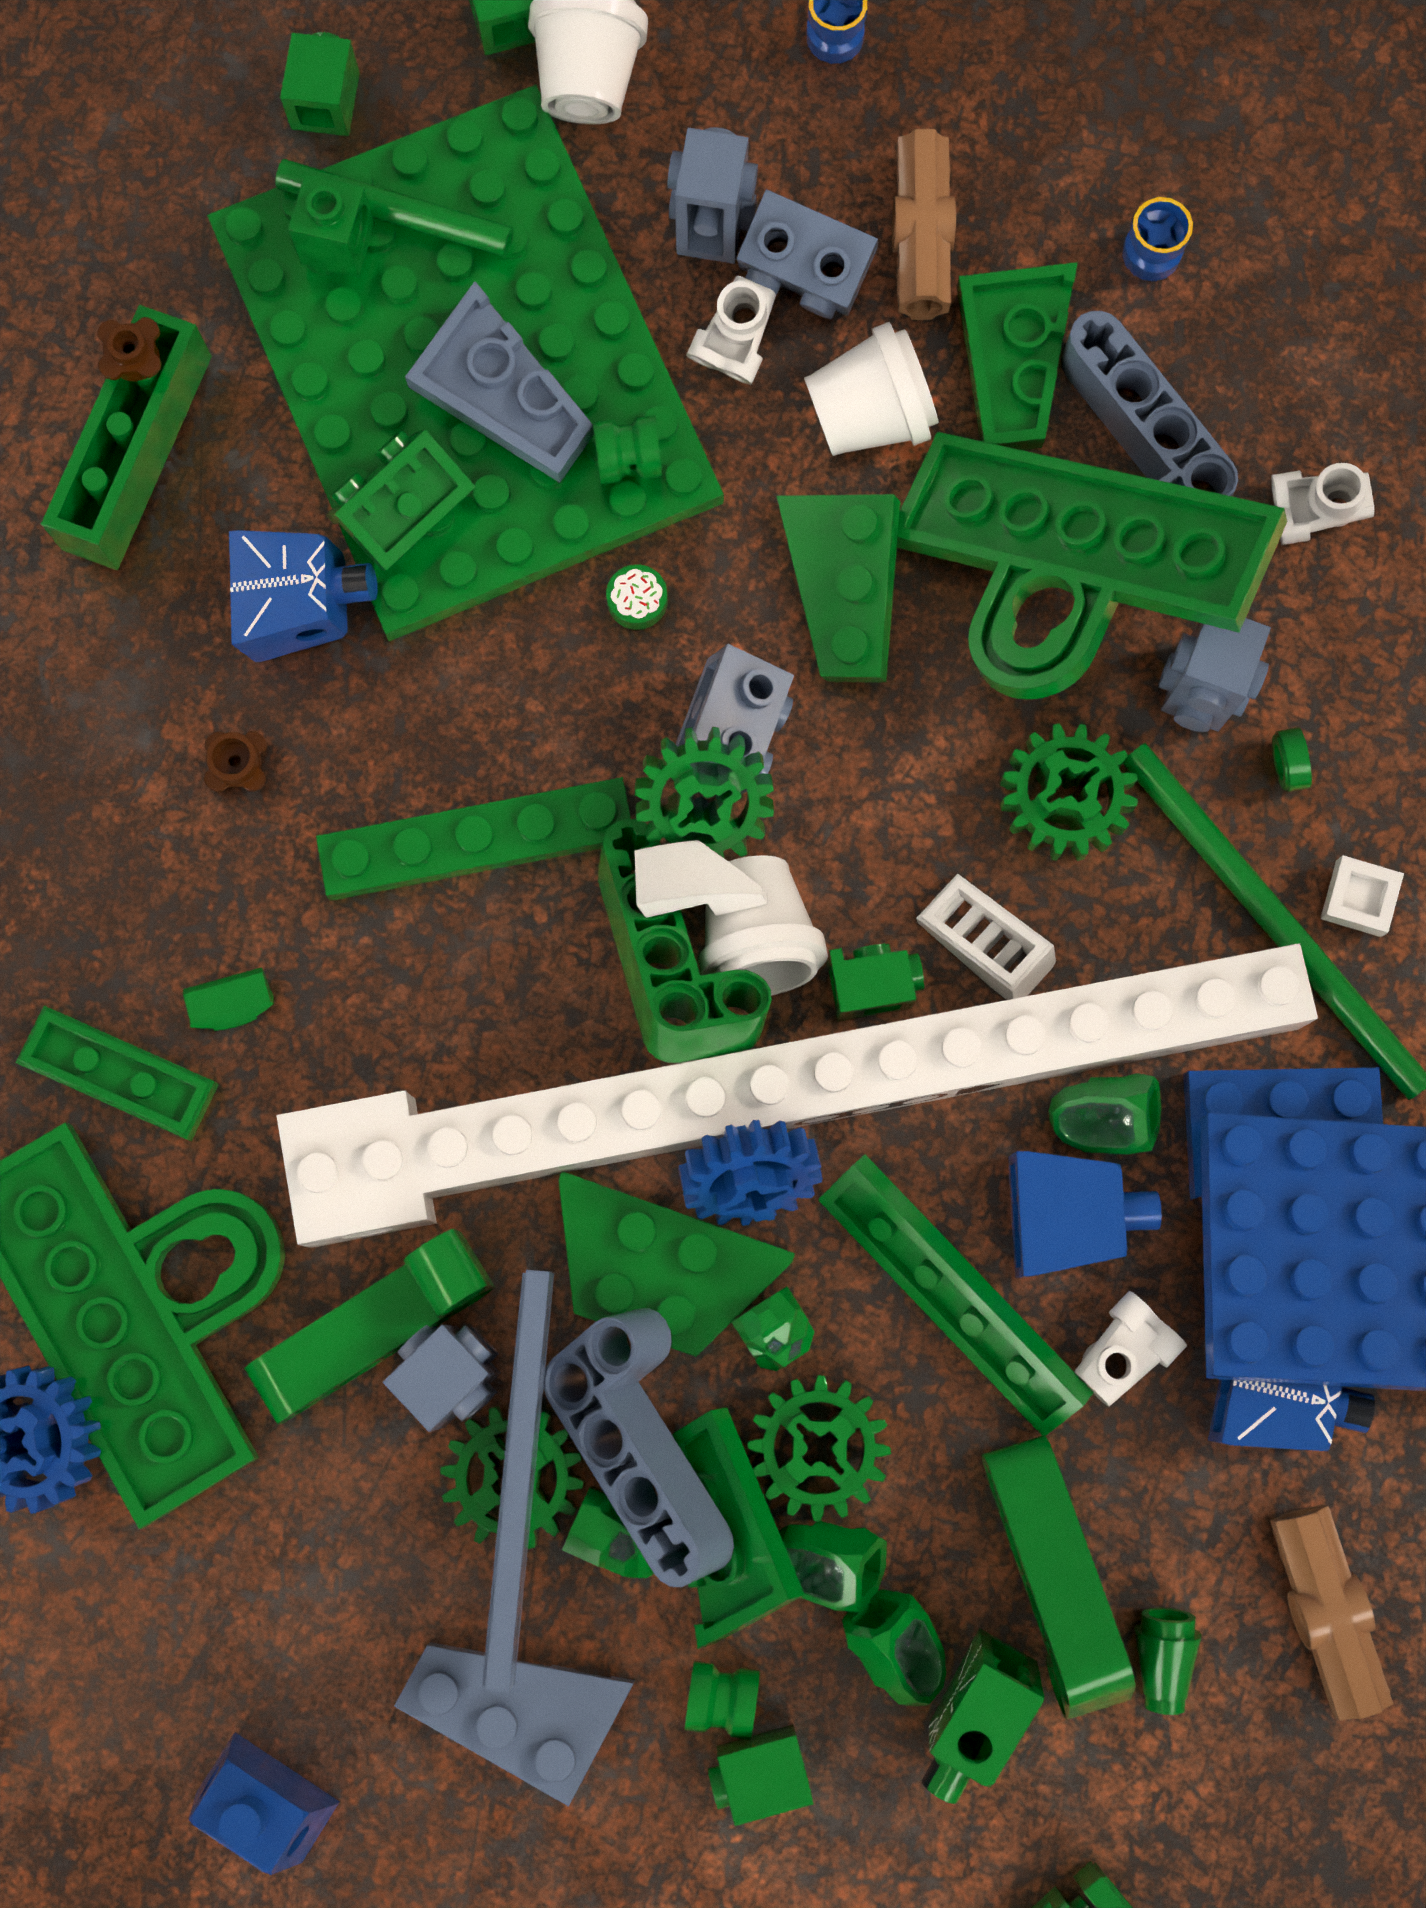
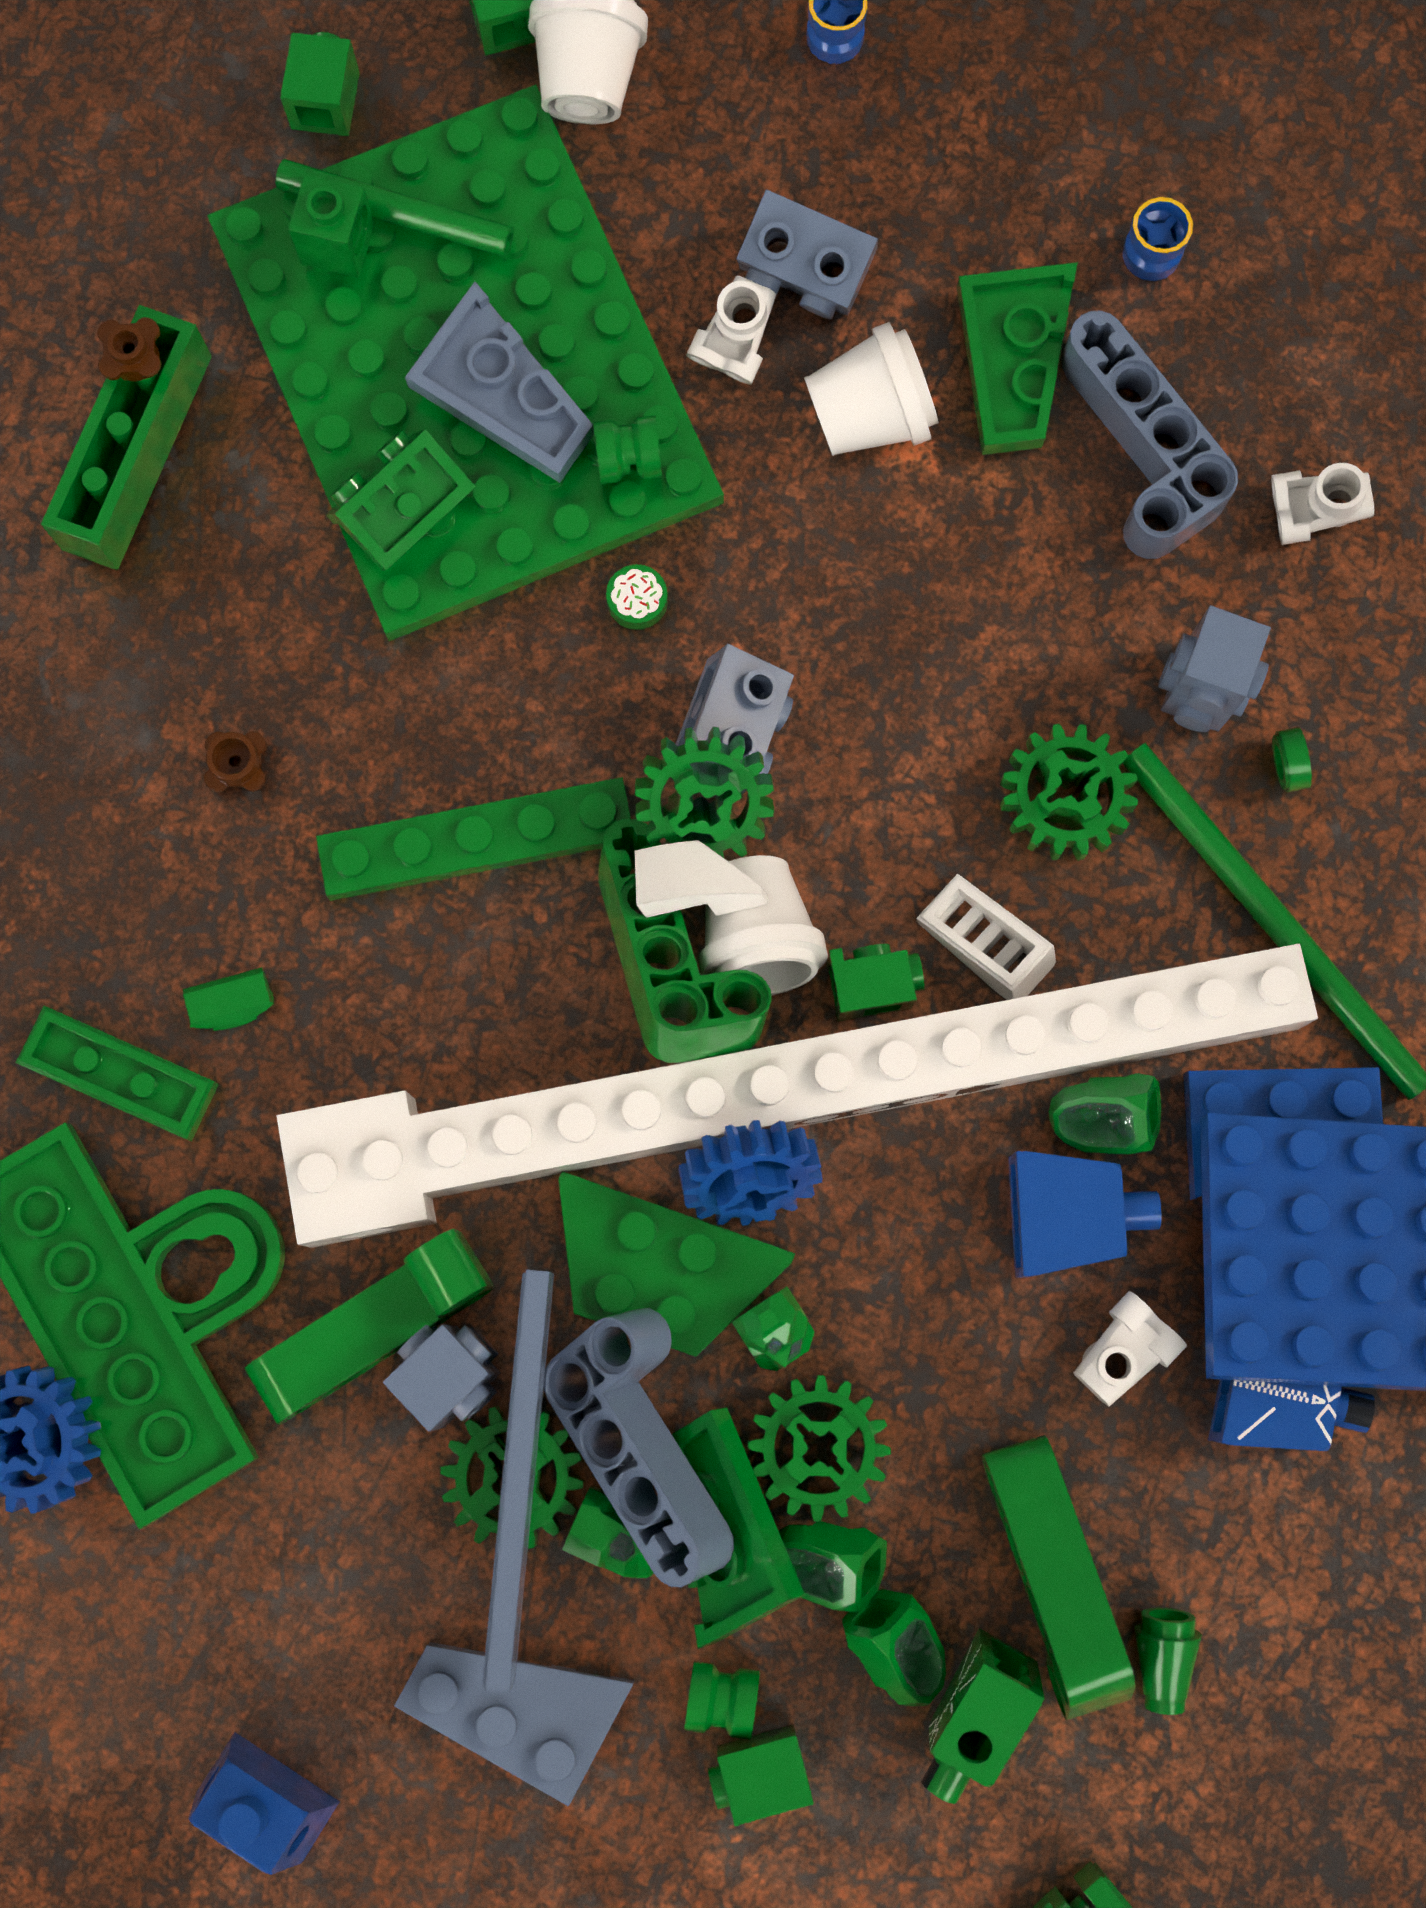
(291, 592): blue torso -> none
(712, 193): sand blue brick -> none
(845, 578): green wing -> none
(923, 224): medium nougat piece -> none
(955, 1296): green plate -> none
(1085, 532): green plate -> none
(1331, 1613): medium nougat piece -> none
(1362, 896): white plate -> none

